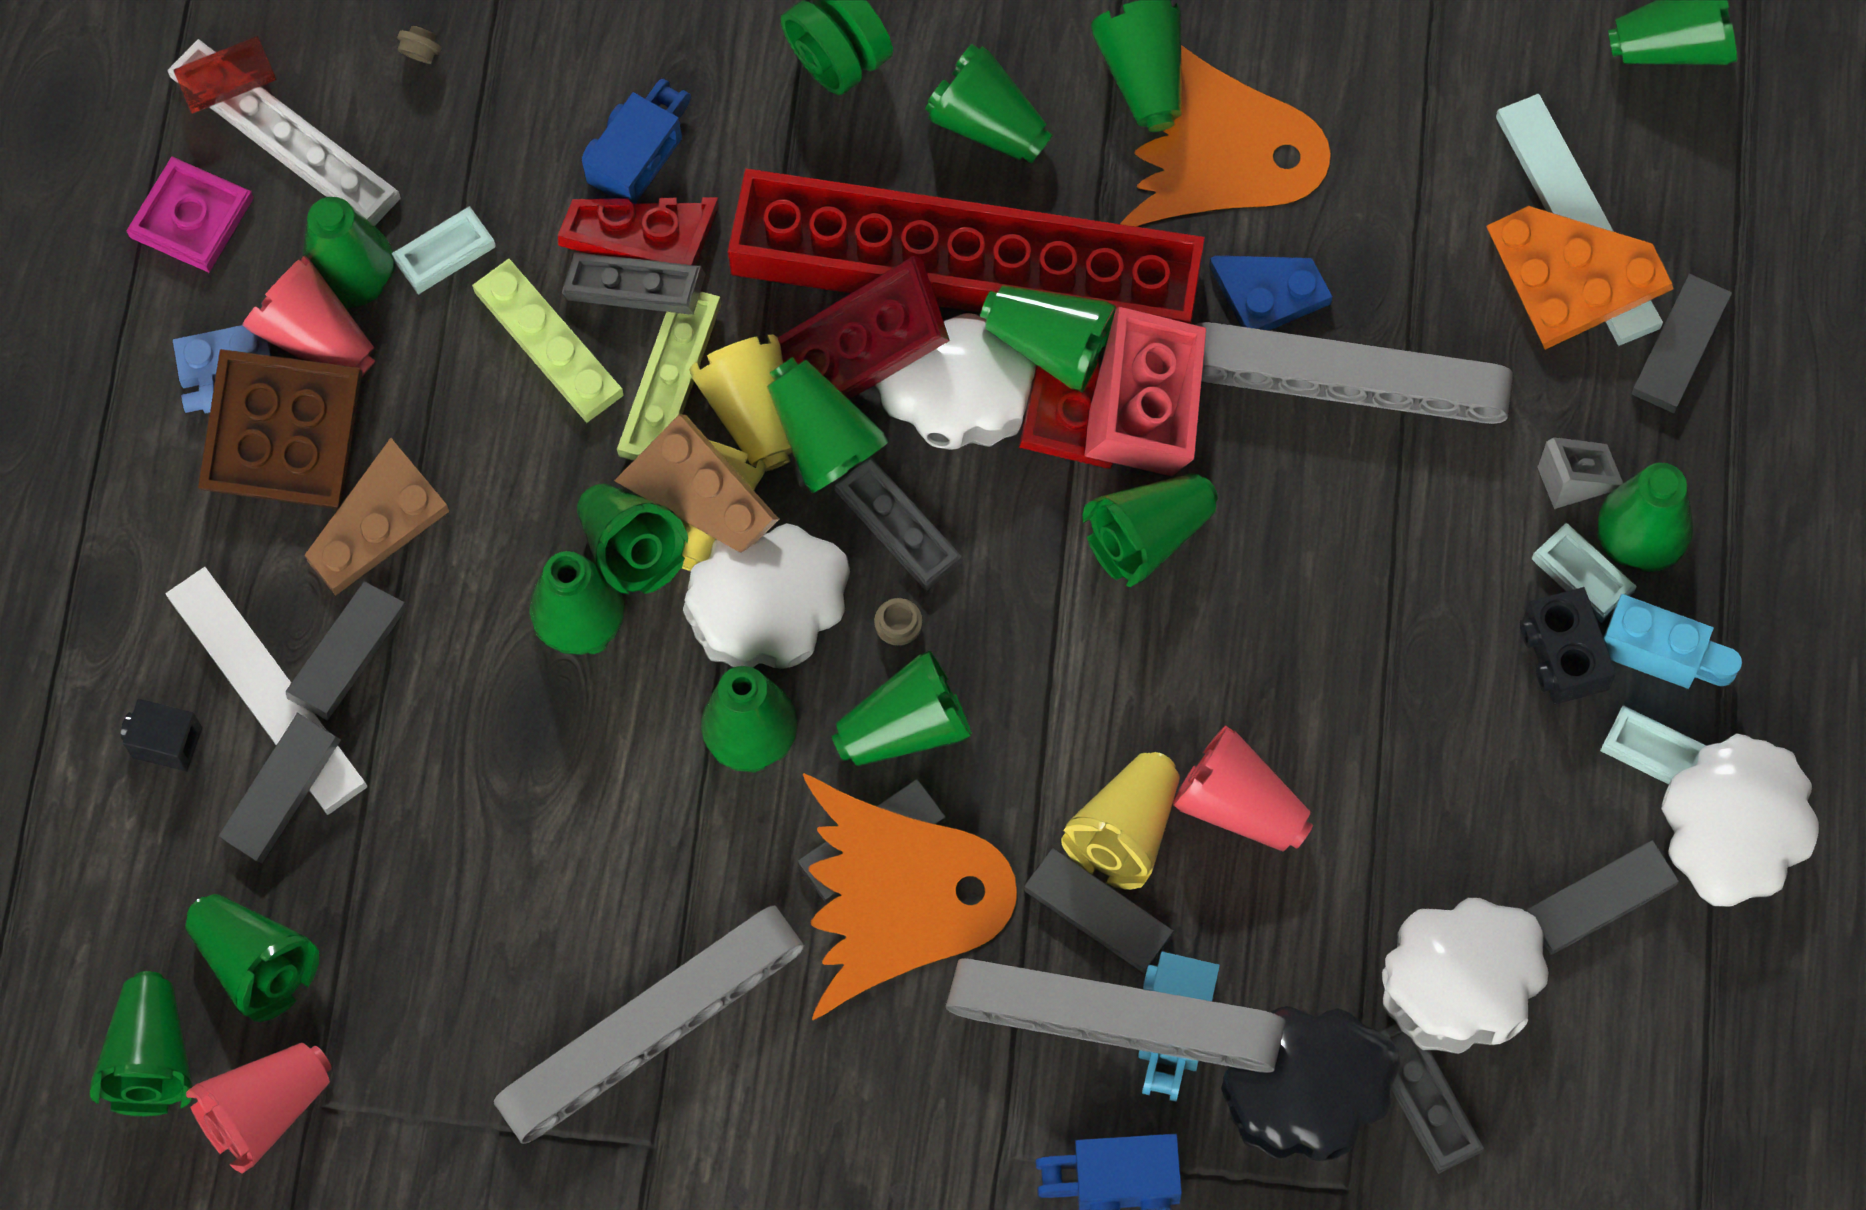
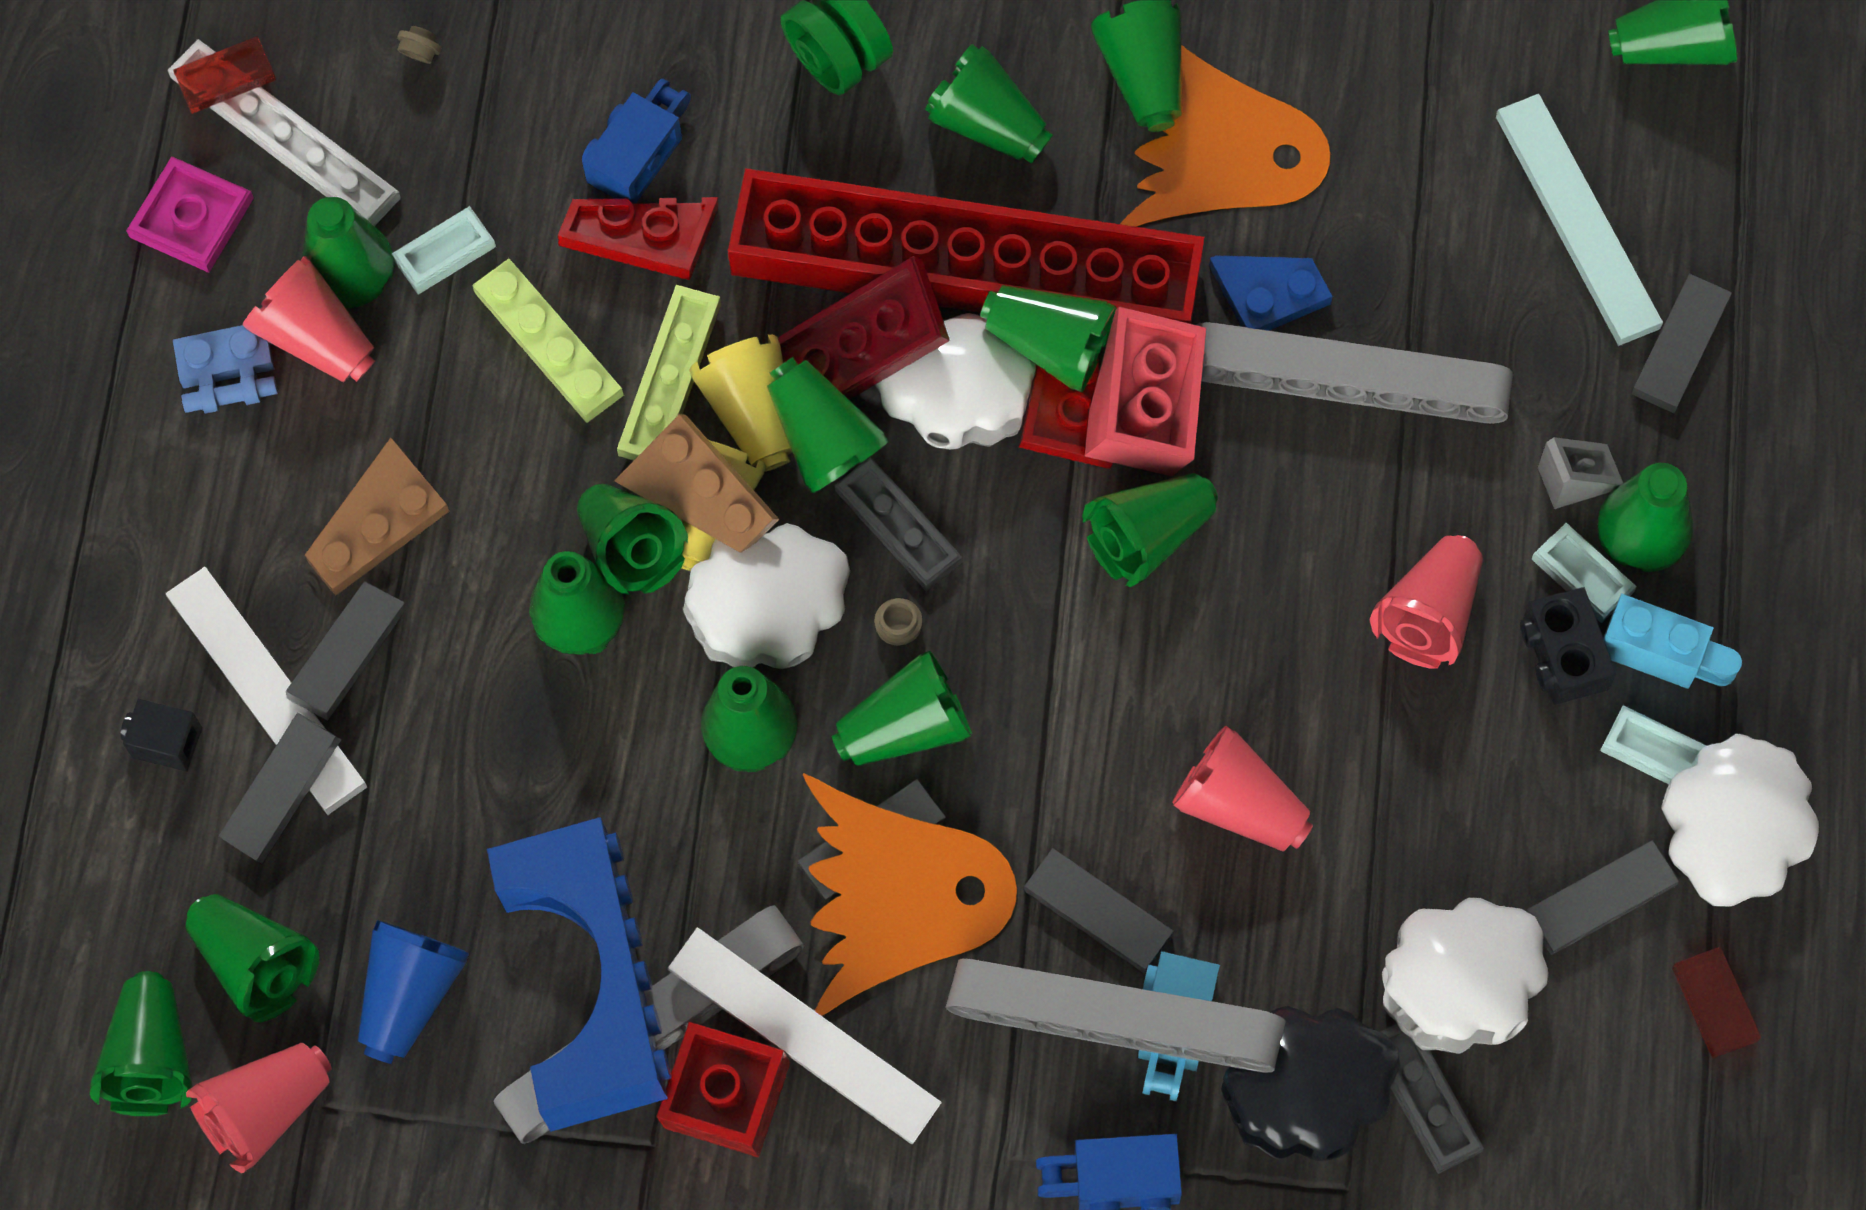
(280, 429): reddish brown plate -> none
(403, 988): none -> blue cone
(615, 1055): none -> blue arch
(634, 283): dark grey tile -> none
(723, 1089): none -> red brick
(804, 1035): none -> white tile
(1125, 822): light yellow cone -> none
(1431, 604): none -> coral cone
(1574, 271): orange plate -> none
(1716, 1002): none -> clear red tile

